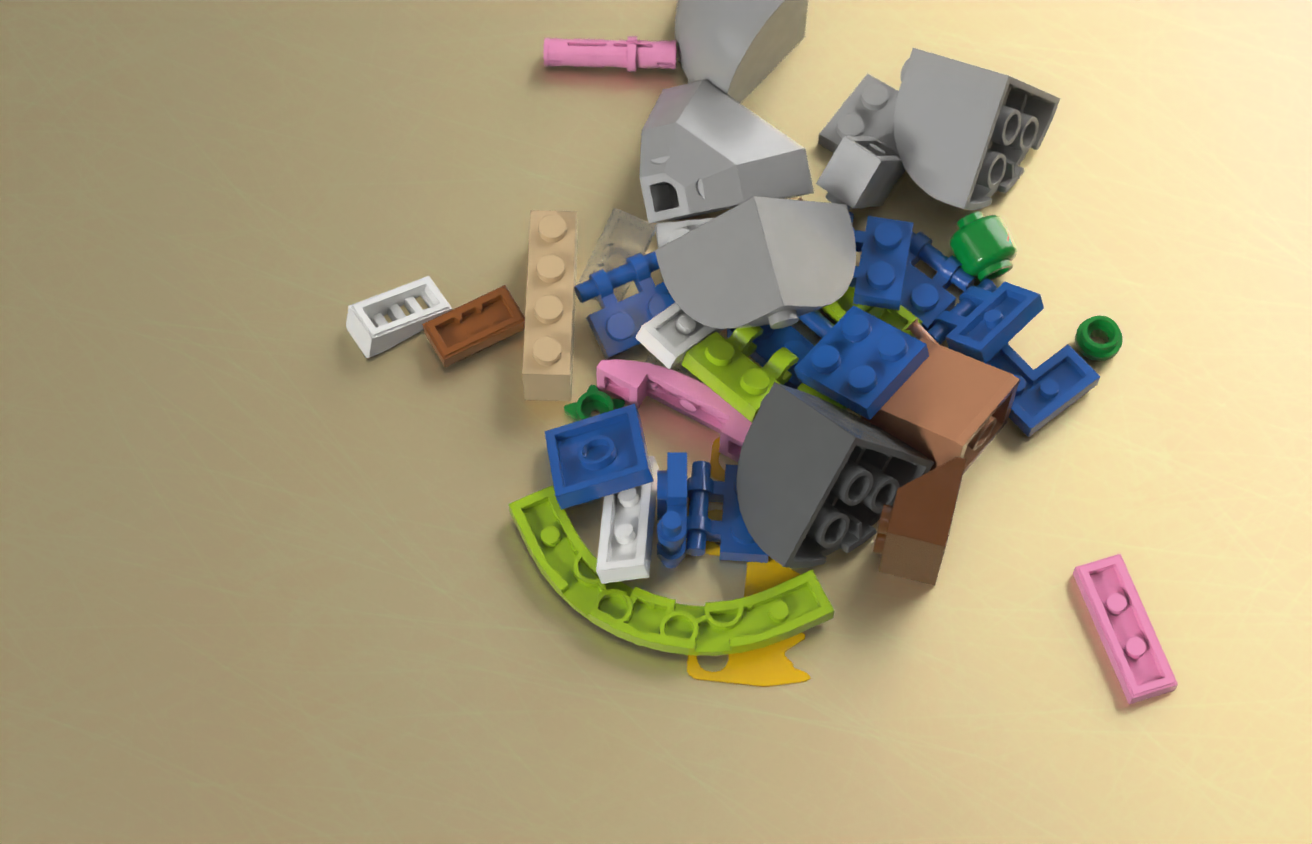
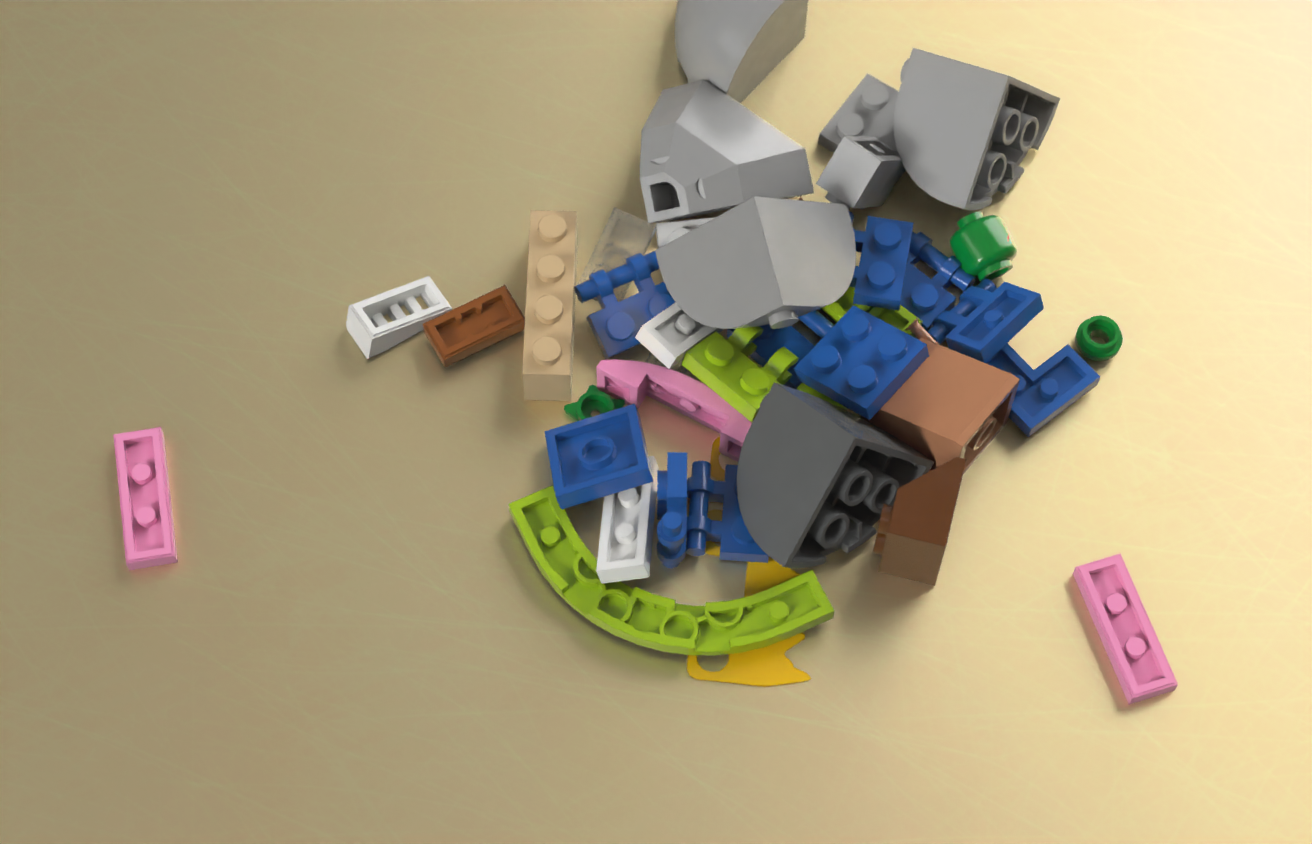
(145, 498): none -> bright pink tile
(610, 53): bright pink pin -> none

